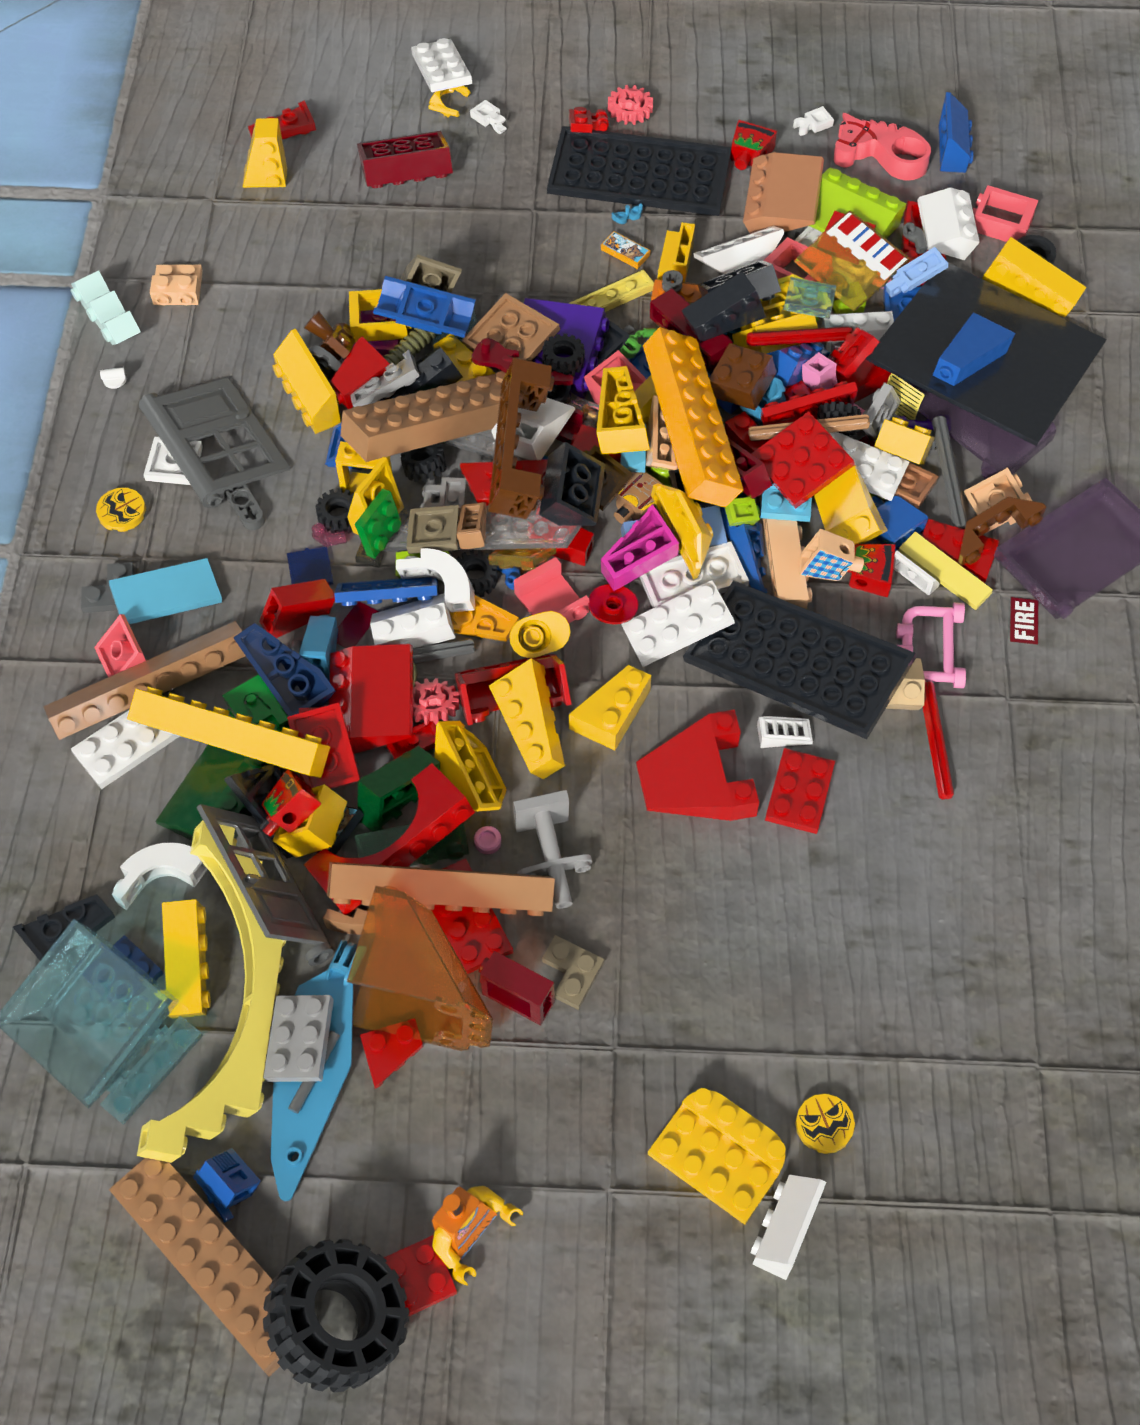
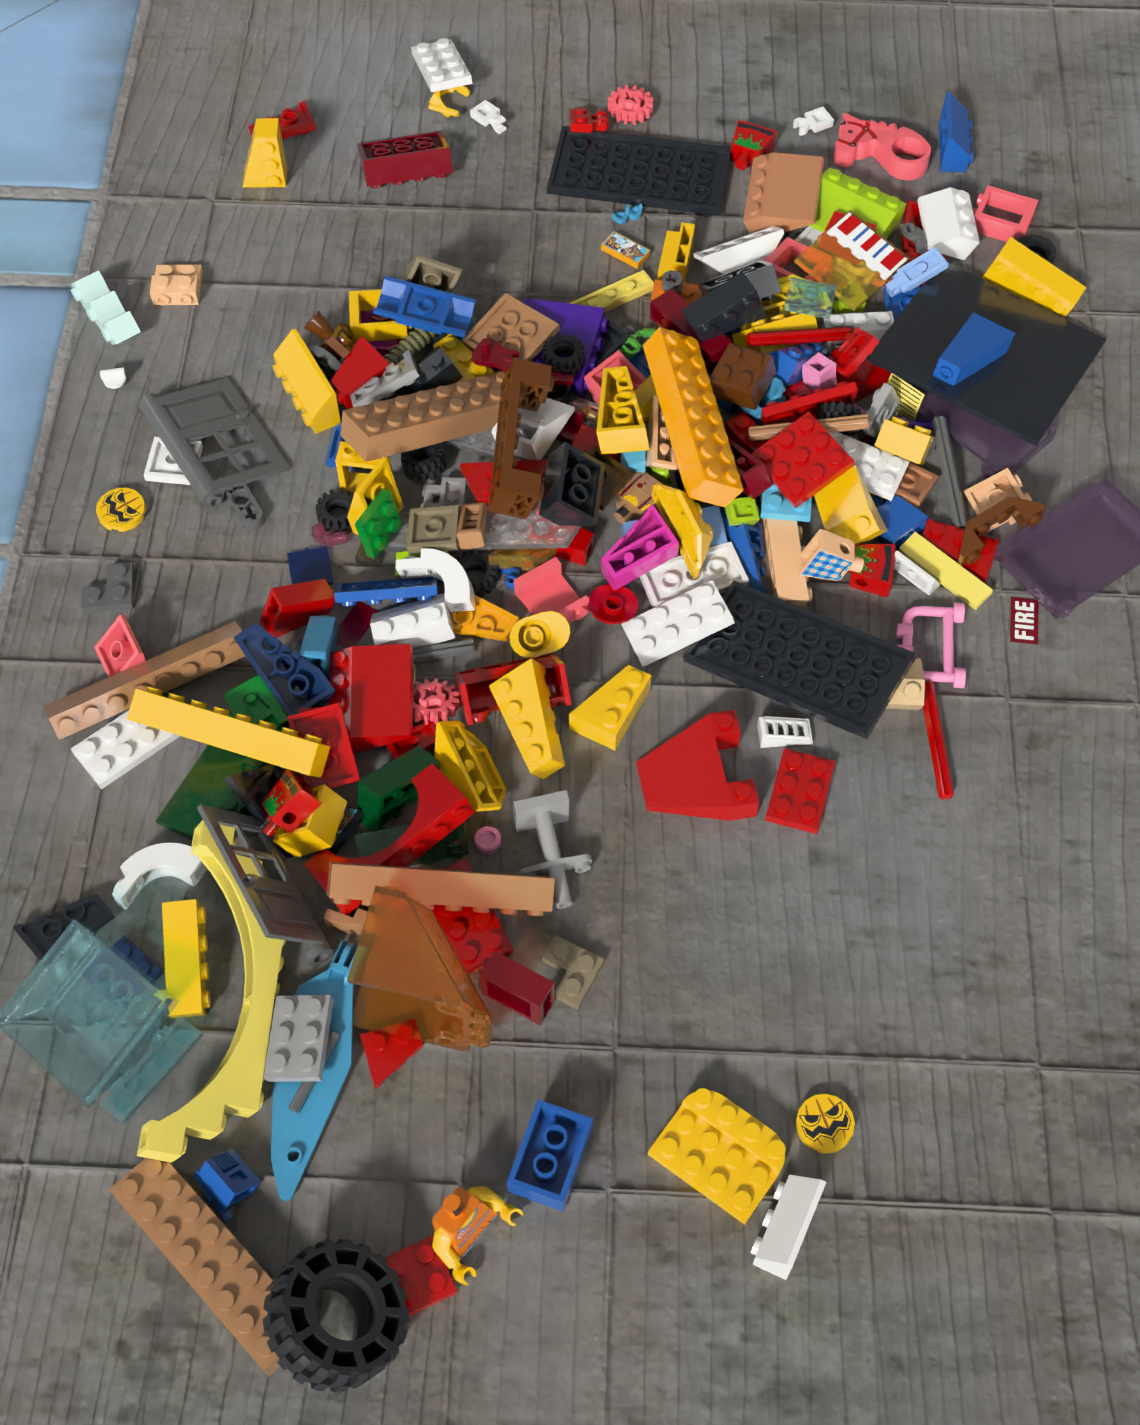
(165, 591): medium azure tile -> none
(550, 1155): none -> blue brick

